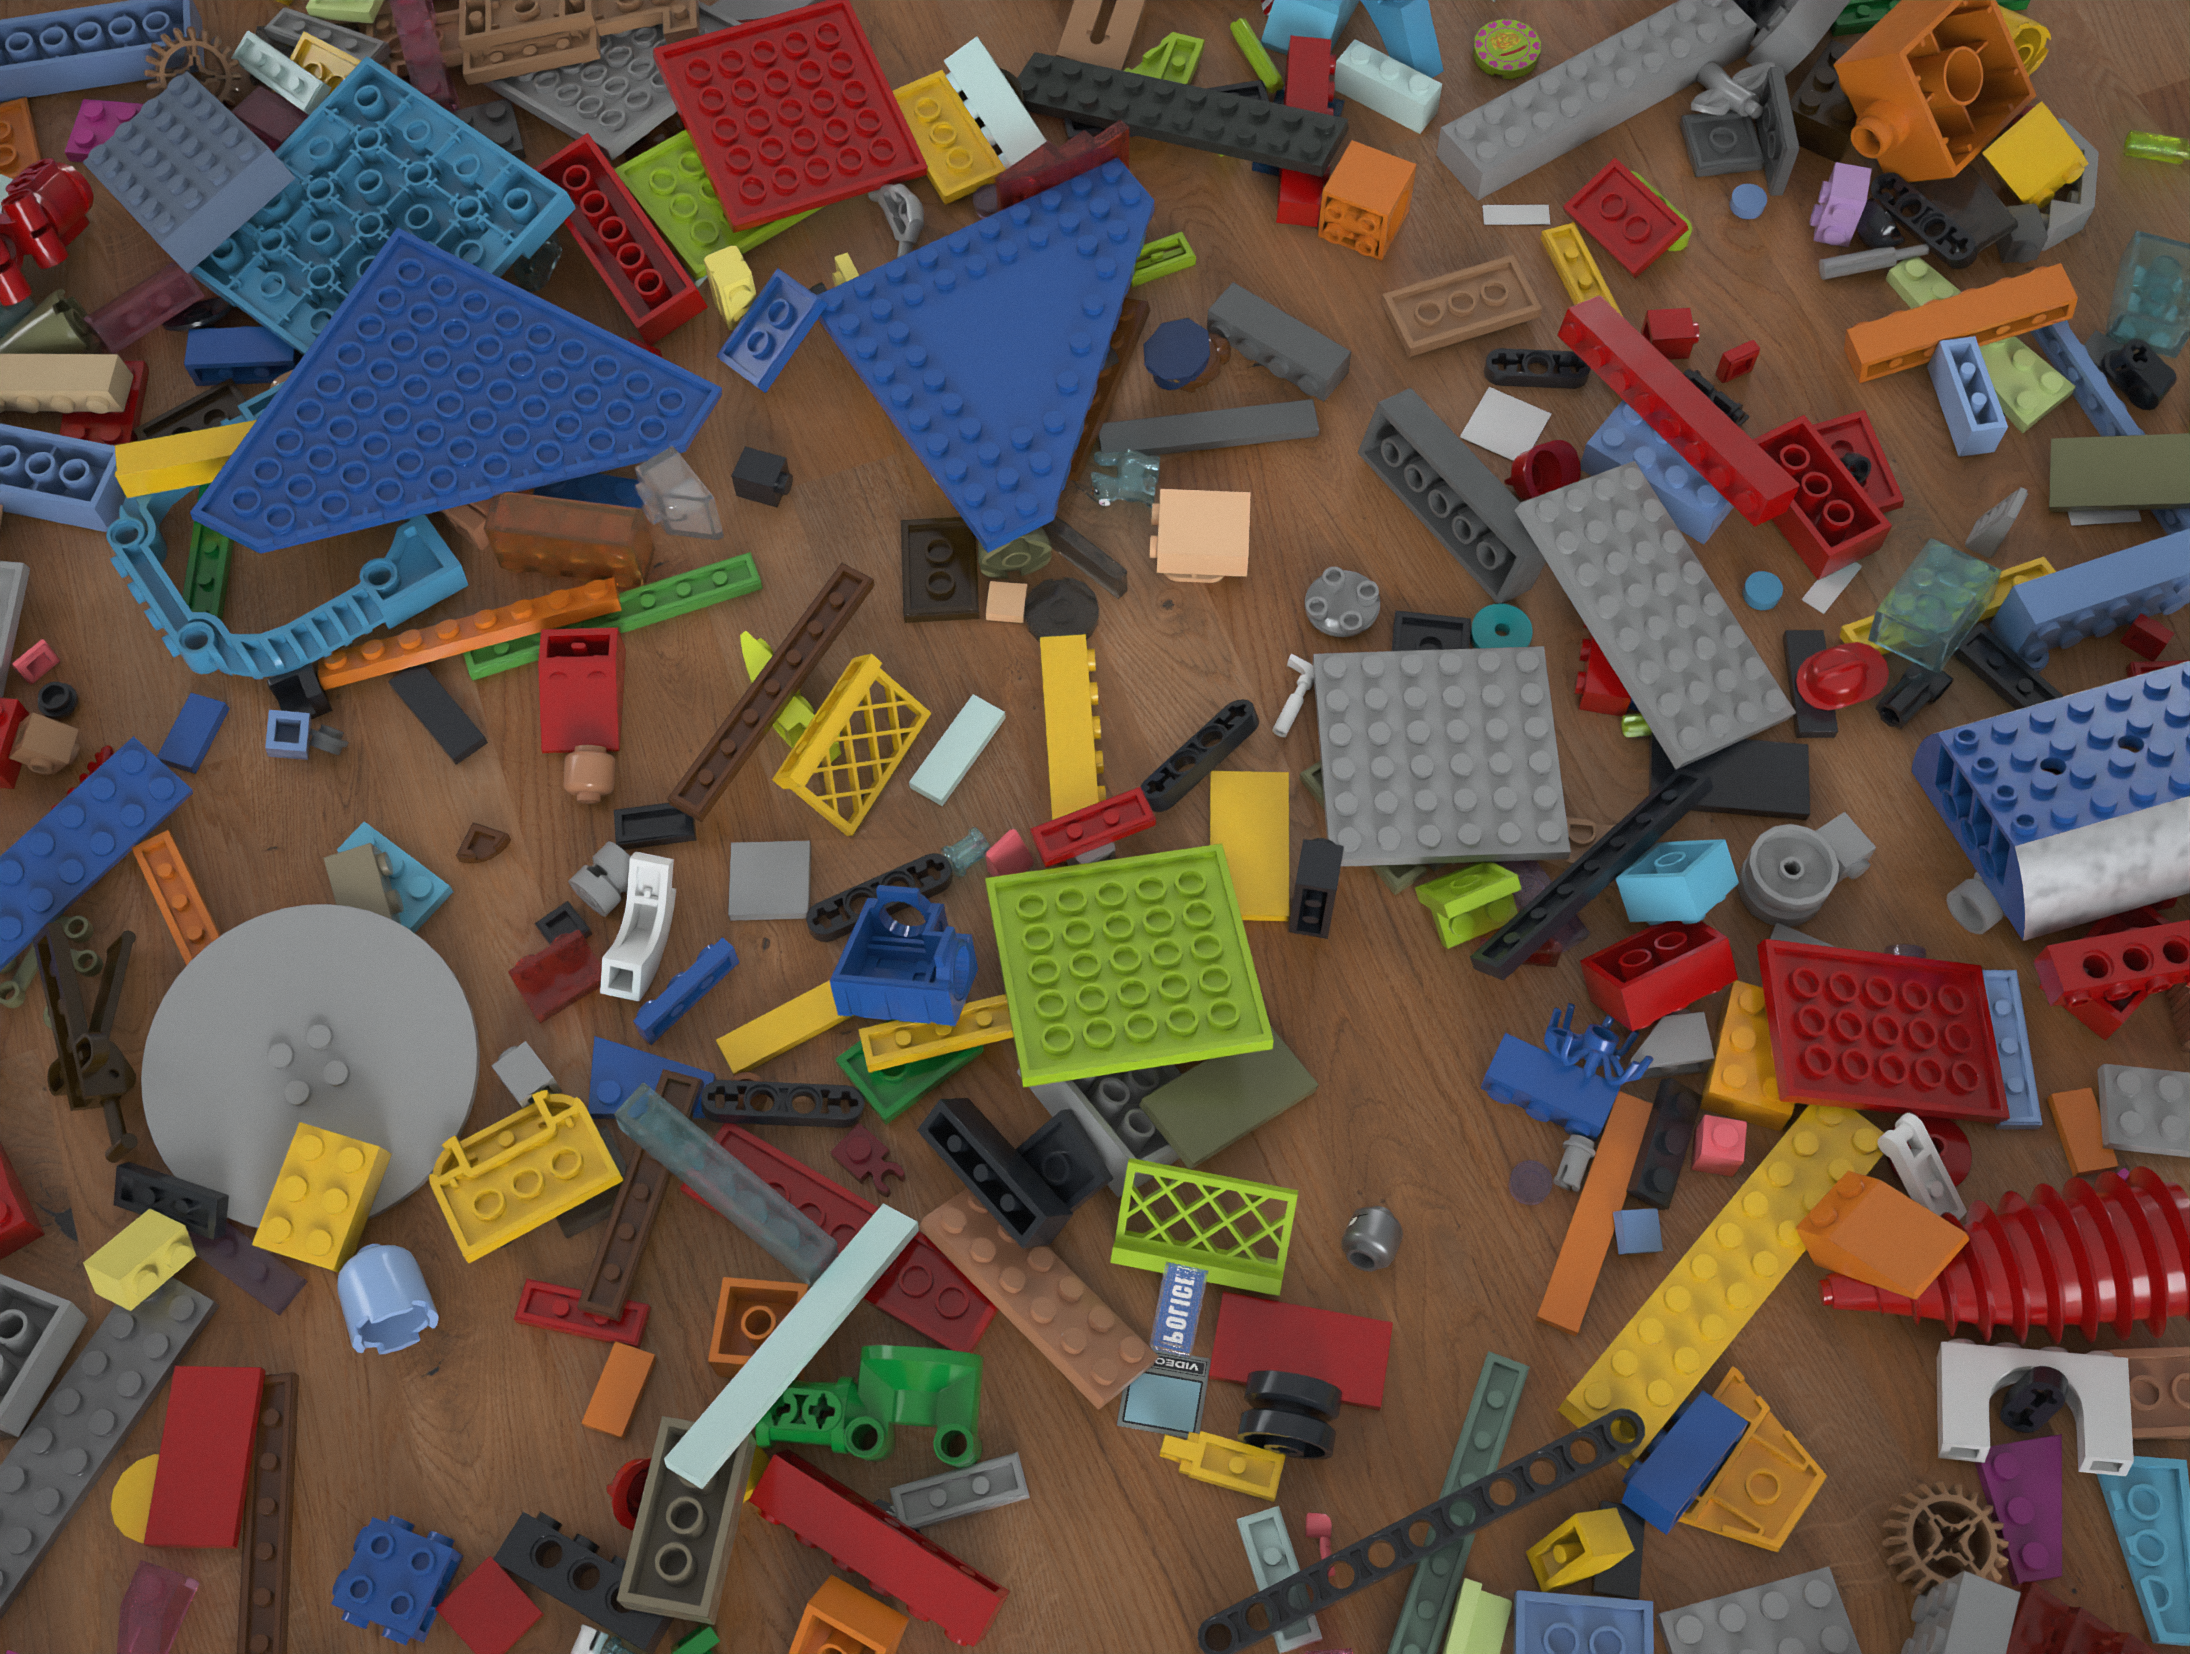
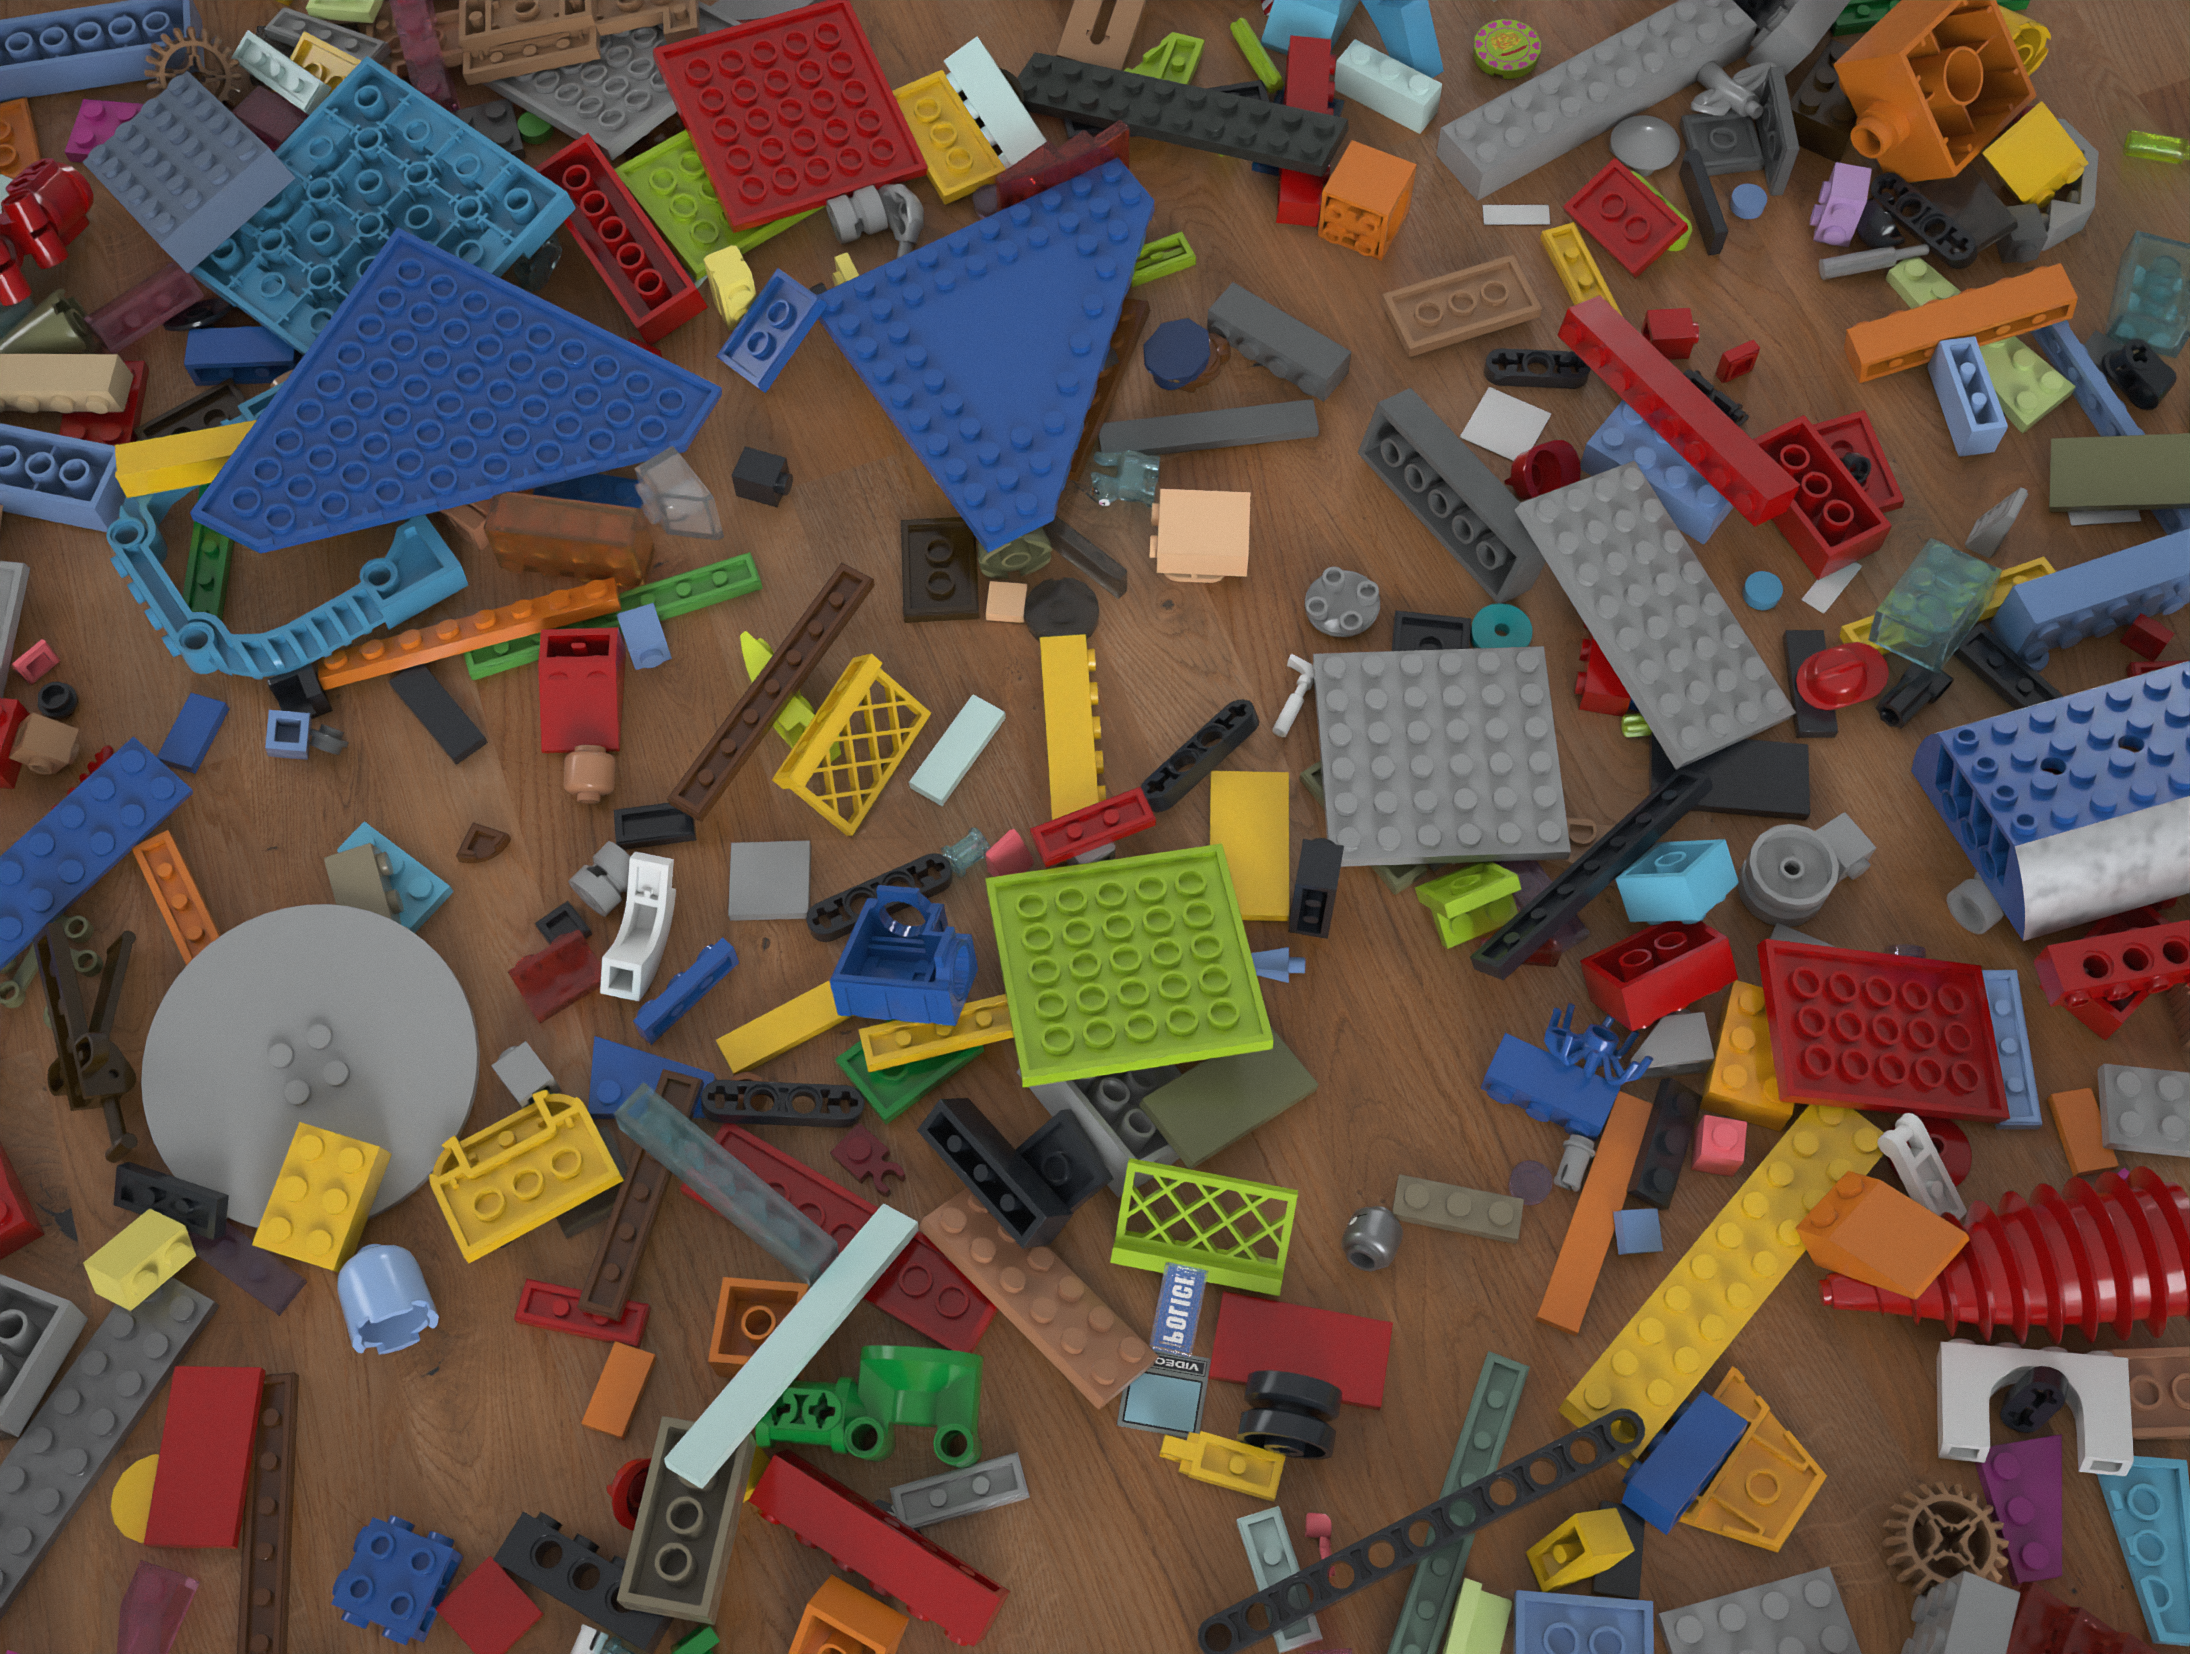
(534, 129): none -> bright green tile
(644, 636): none -> medium blue brick
(856, 214): none -> light grey wheel
(1277, 964): none -> medium blue piece
(1457, 1209): none -> dark tan plate
(1644, 143): none -> light grey dish
(1703, 202): none -> black tile

